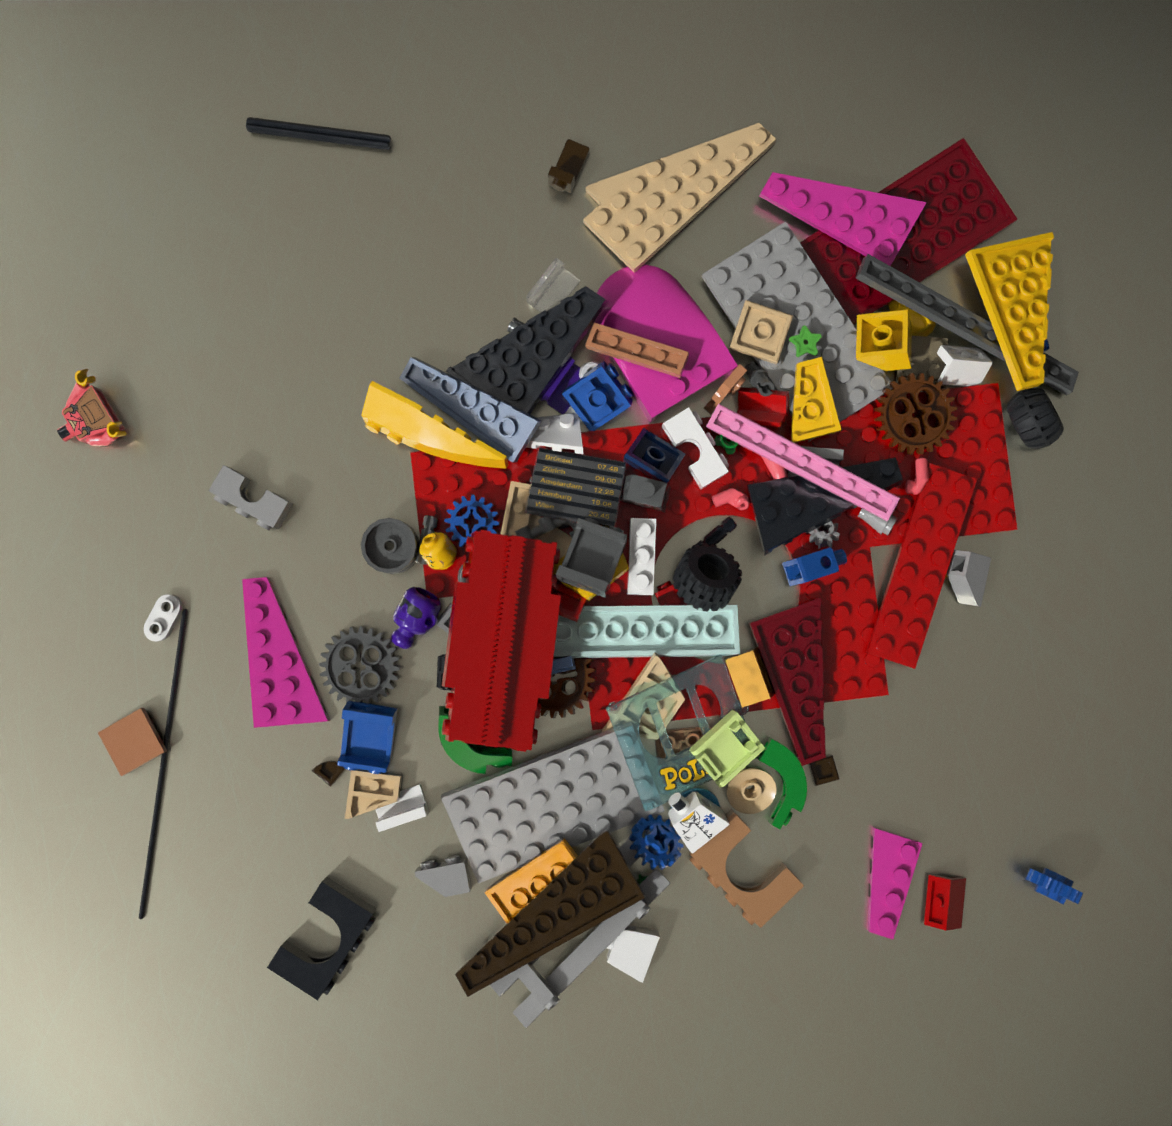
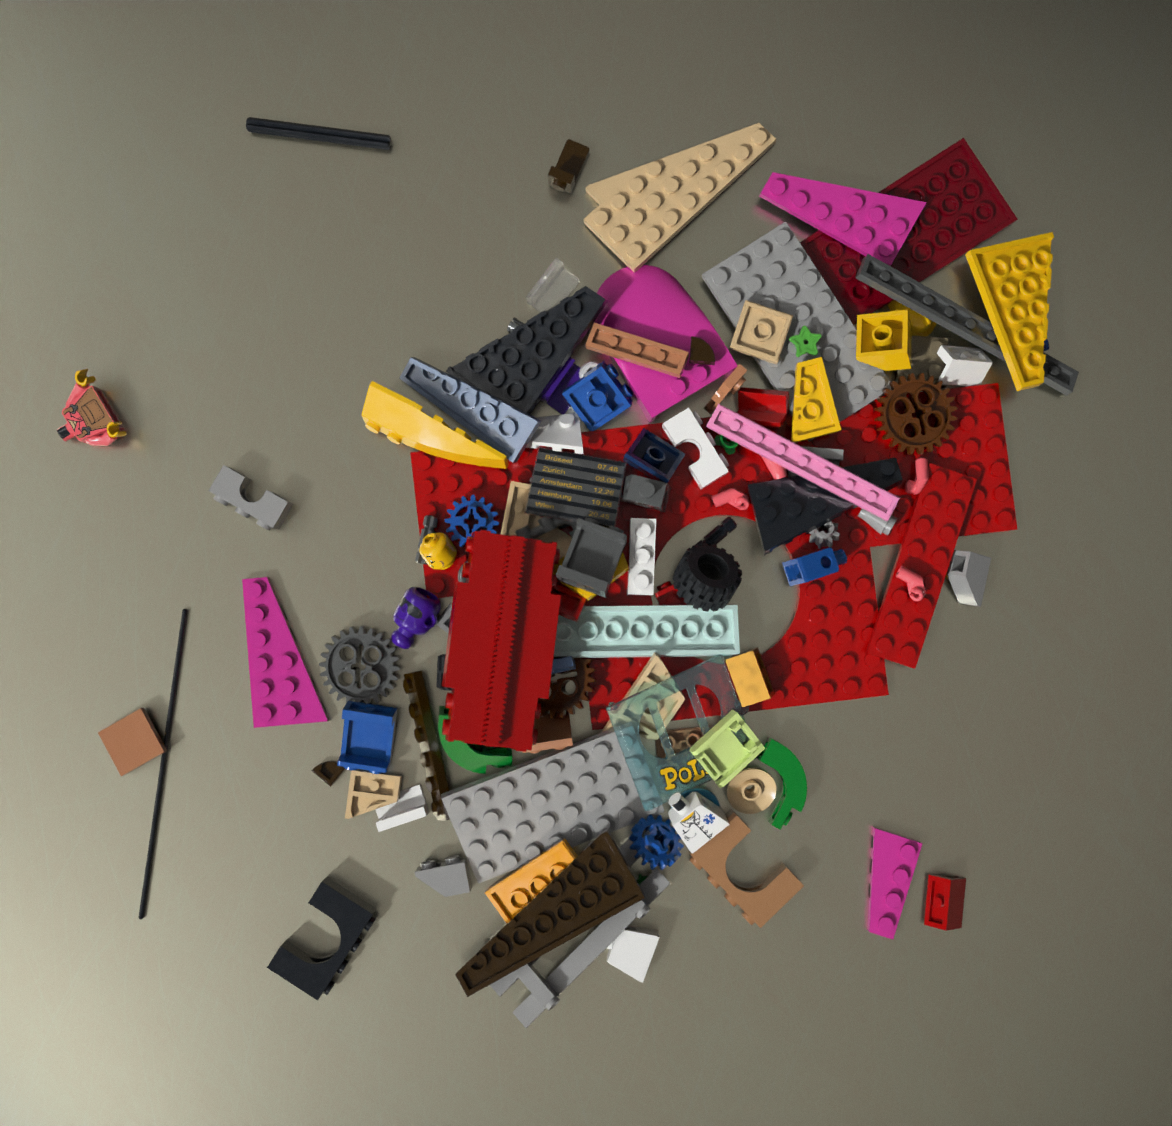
(162, 618): white plate -> none
(377, 553): dark grey wheel -> none
(426, 737): none -> dark brown plate
(552, 733): none -> nougat tile
(701, 352): none -> dark brown tile
(759, 379): dark grey axle -> none
(794, 664): dark red wing -> none
(824, 770): dark brown tile -> none
(914, 583): none -> coral arm
(1035, 418): black wheel -> none
(1054, 886): blue gear -> none

